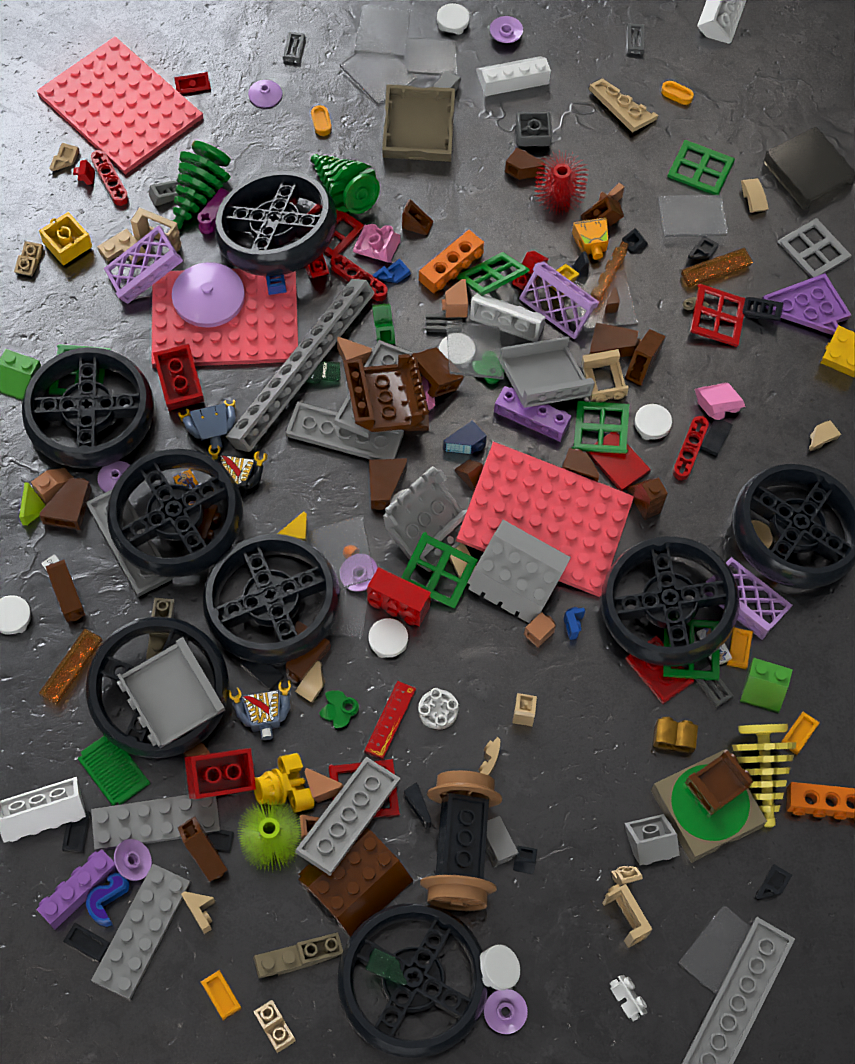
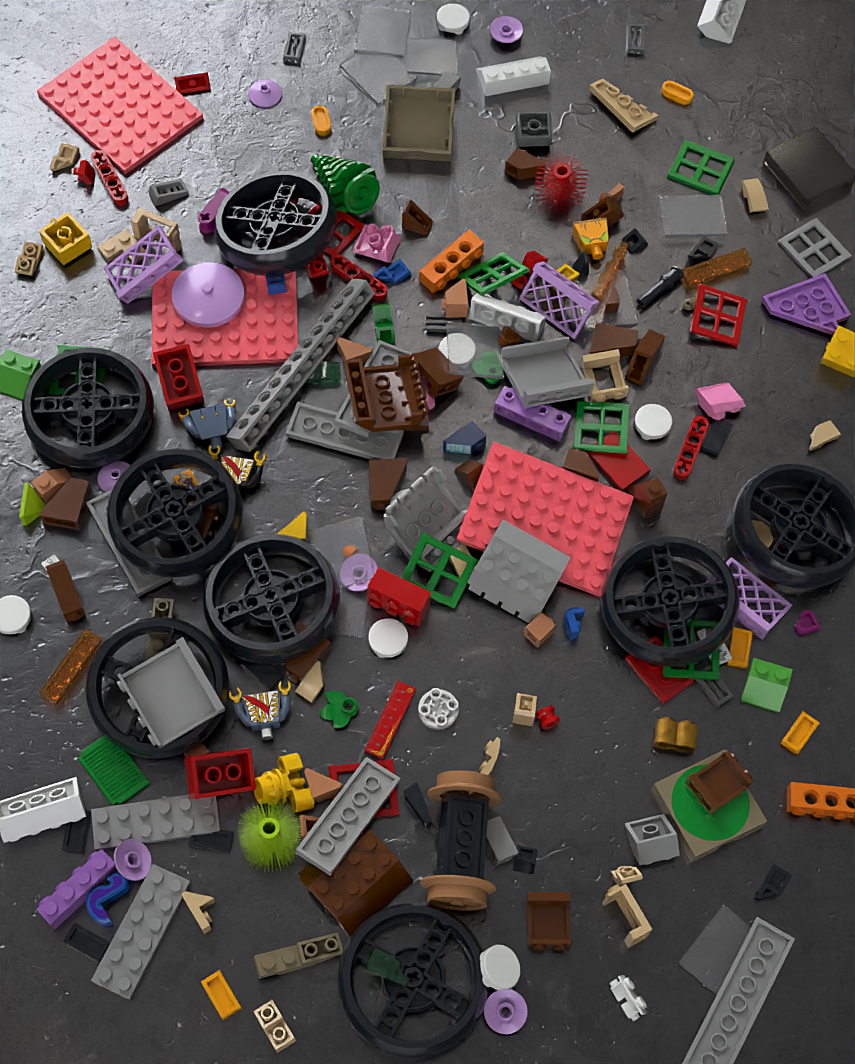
(199, 177): green plant -> none
(202, 849): reddish brown slope -> none
(508, 337): none -> dark orange tile
(548, 717): none -> red wheel
(548, 920): none -> reddish brown panel
(666, 282): none -> black pin
(762, 315): black slope -> none
(765, 771): light yellow plant -> none
(807, 623): none -> magenta tile

